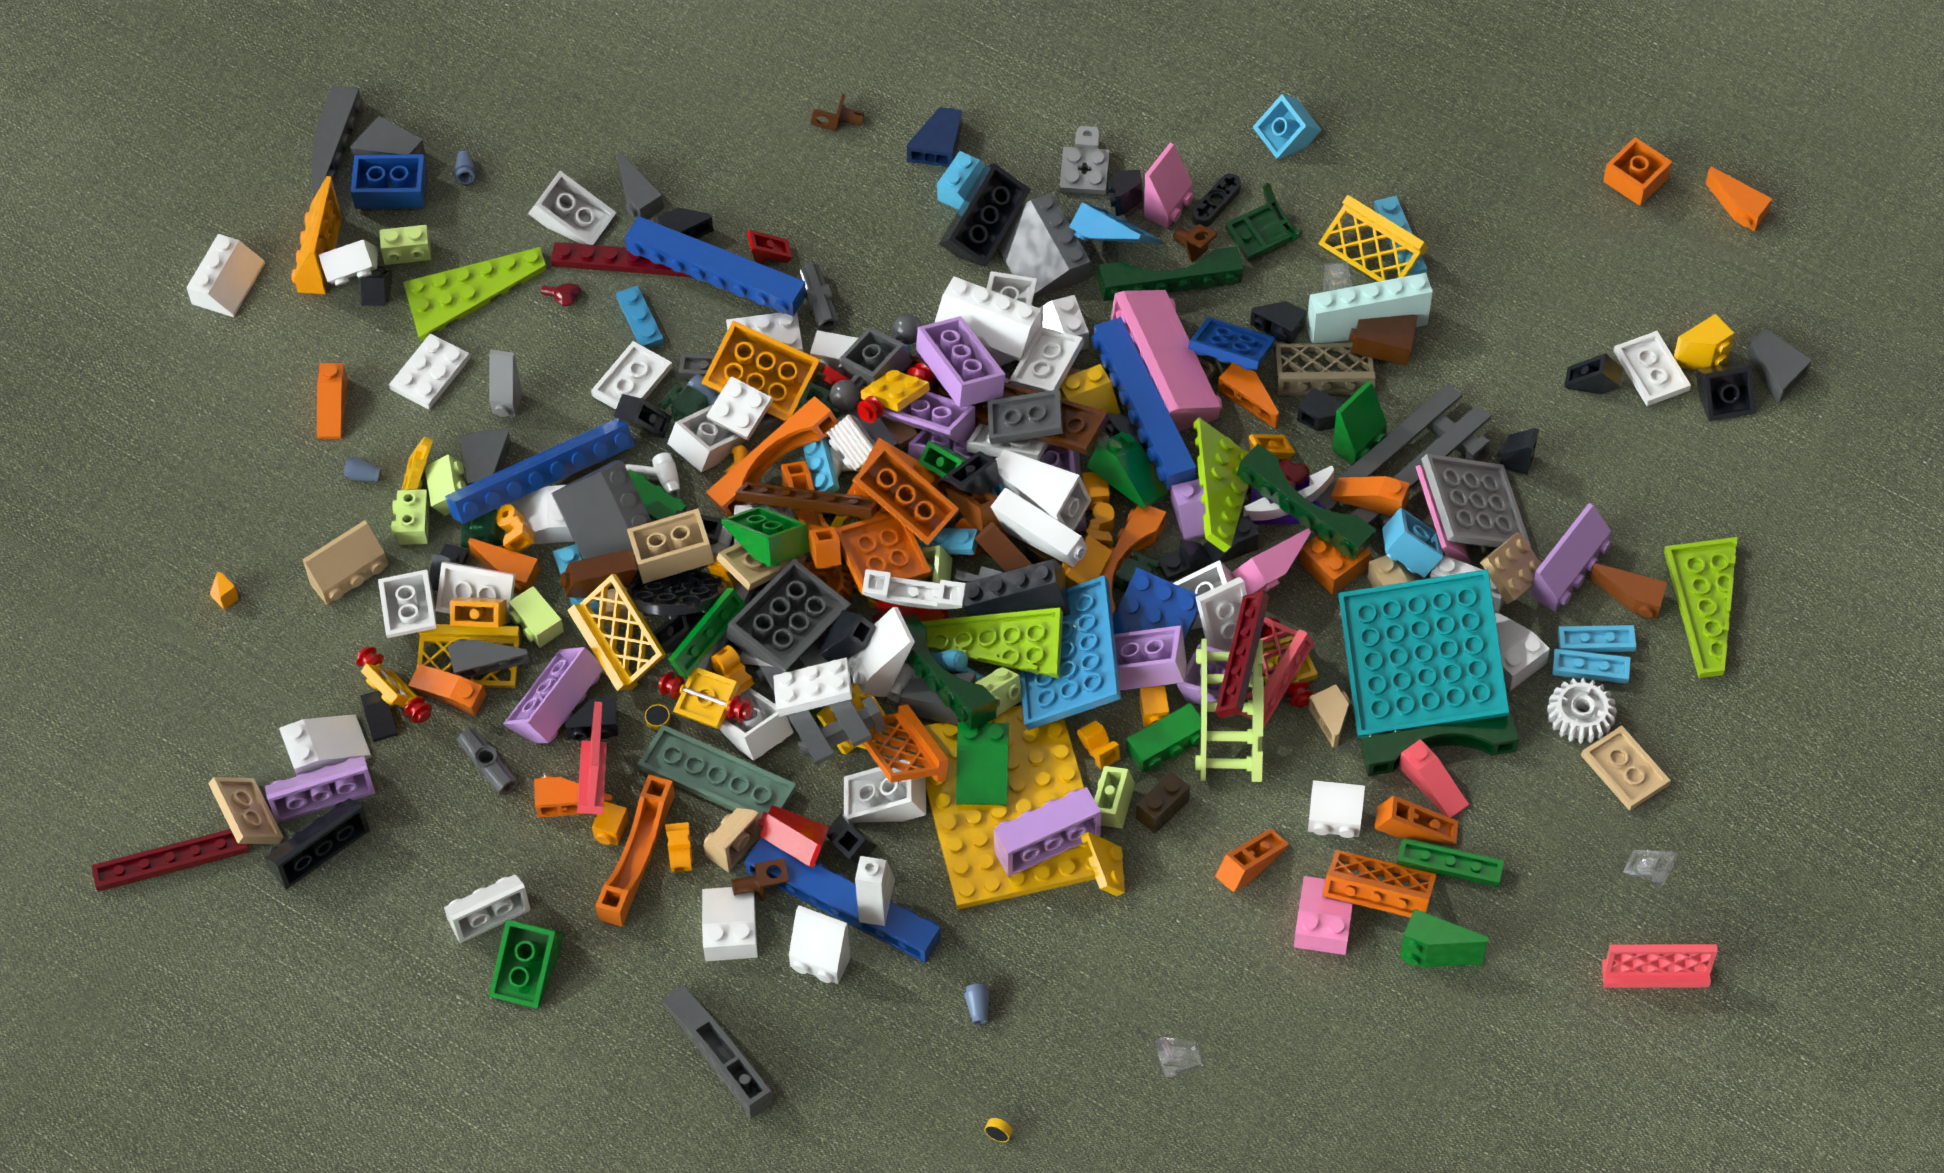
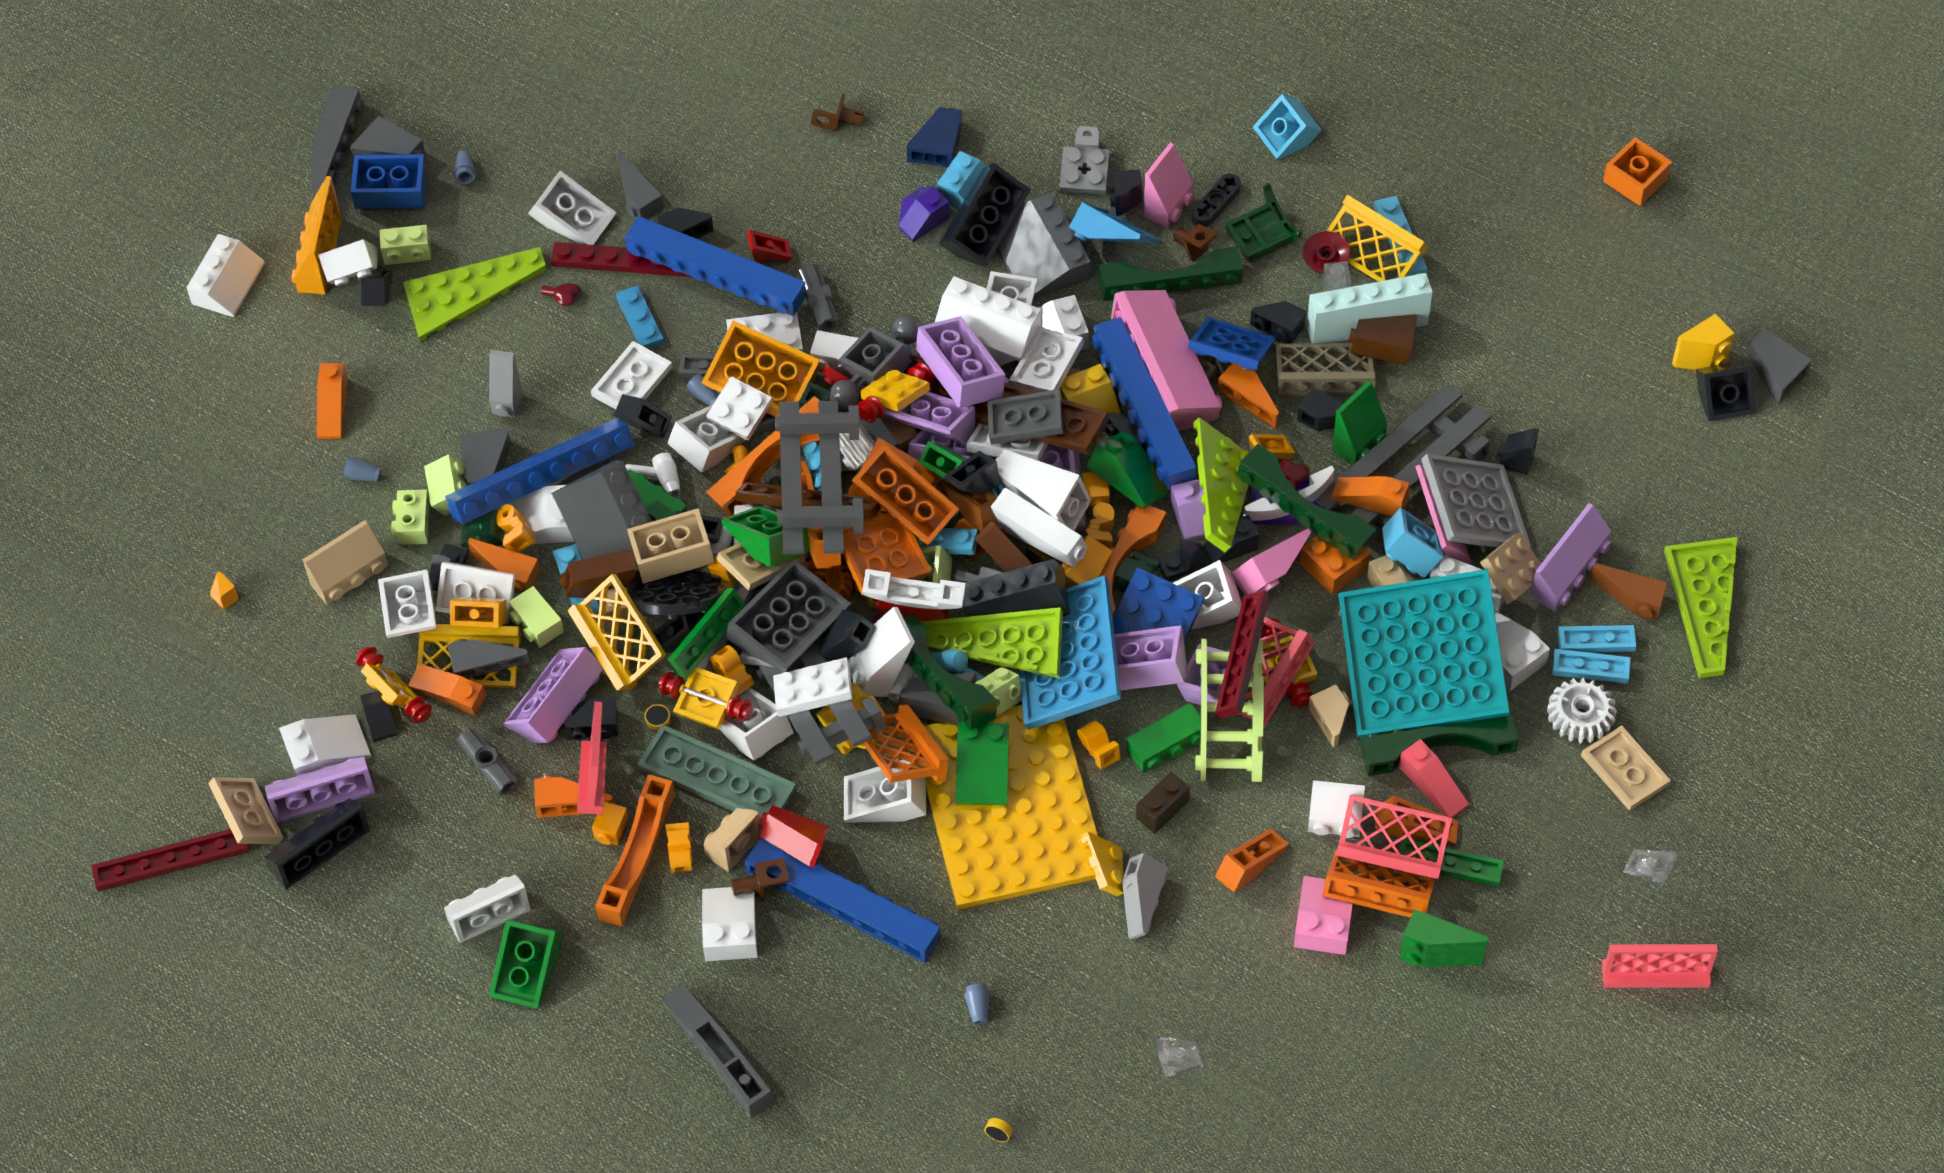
(416, 465): yellow wing -> none
(429, 371): white plate -> none
(683, 404): clear green brick -> none
(819, 945): white slope -> none
(831, 514): none -> dark grey fence
(849, 839): black slope -> none
(873, 890): white slope -> none
(922, 212): none -> dark purple slope
(1046, 831): lavender brick -> none
(1114, 795): yellowish green brick -> none
(1141, 890): none -> light grey slope
(1153, 704): light orange brick -> none
(1220, 613): white plate -> none
(1325, 244): none -> dark red dish
(1391, 859): none -> coral fence
(1594, 375): black slope -> none
(1652, 368): white plate -> none
(1740, 201): orange slope -> none

